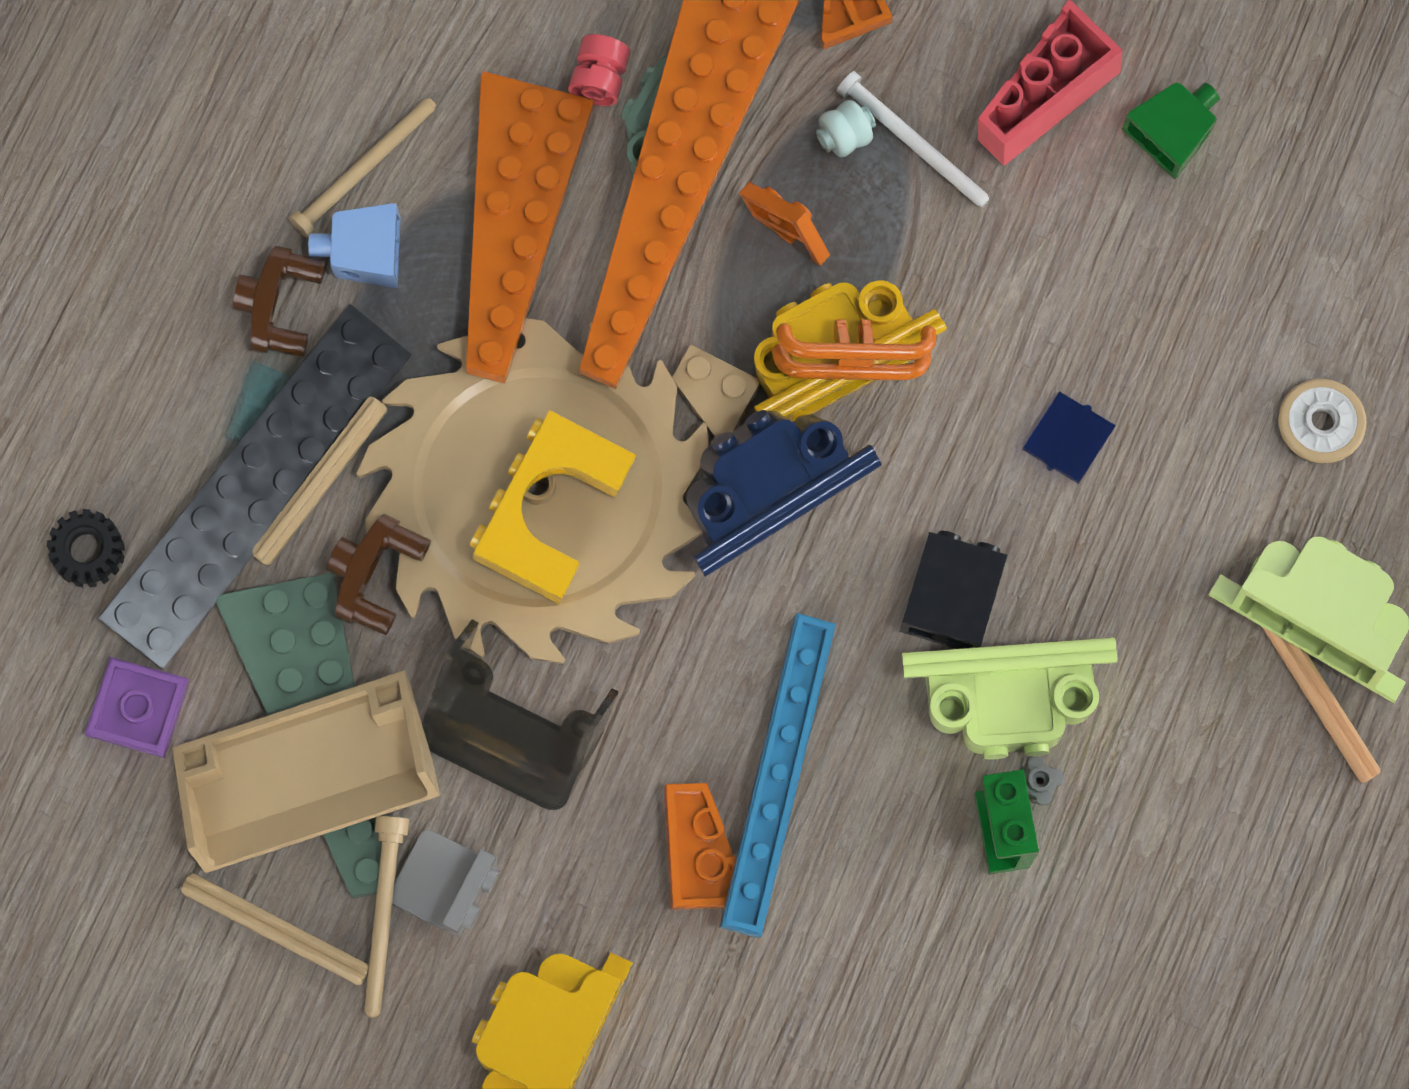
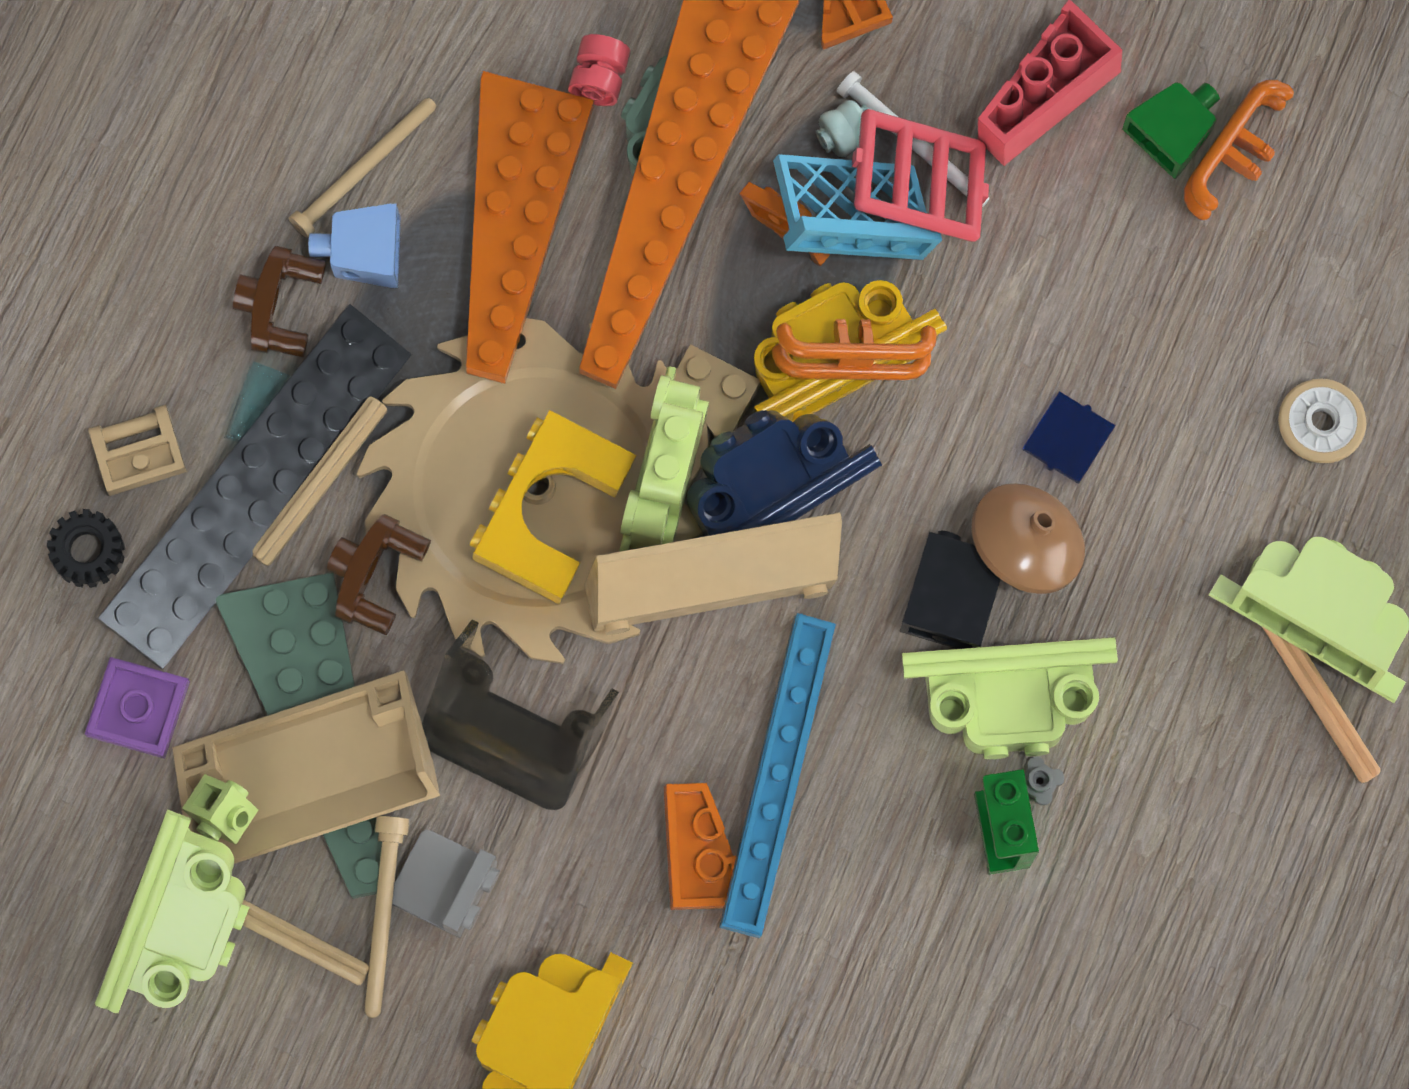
(140, 461): none -> tan plate
(177, 919): none -> yellowish green brick
(220, 809): none -> yellowish green brick
(667, 465): none -> yellowish green brick
(714, 572): none -> tan slope
(842, 236): none -> medium azure fence
(898, 209): none -> coral bar
(1028, 538): none -> medium nougat dish
(1266, 93): none -> orange piece

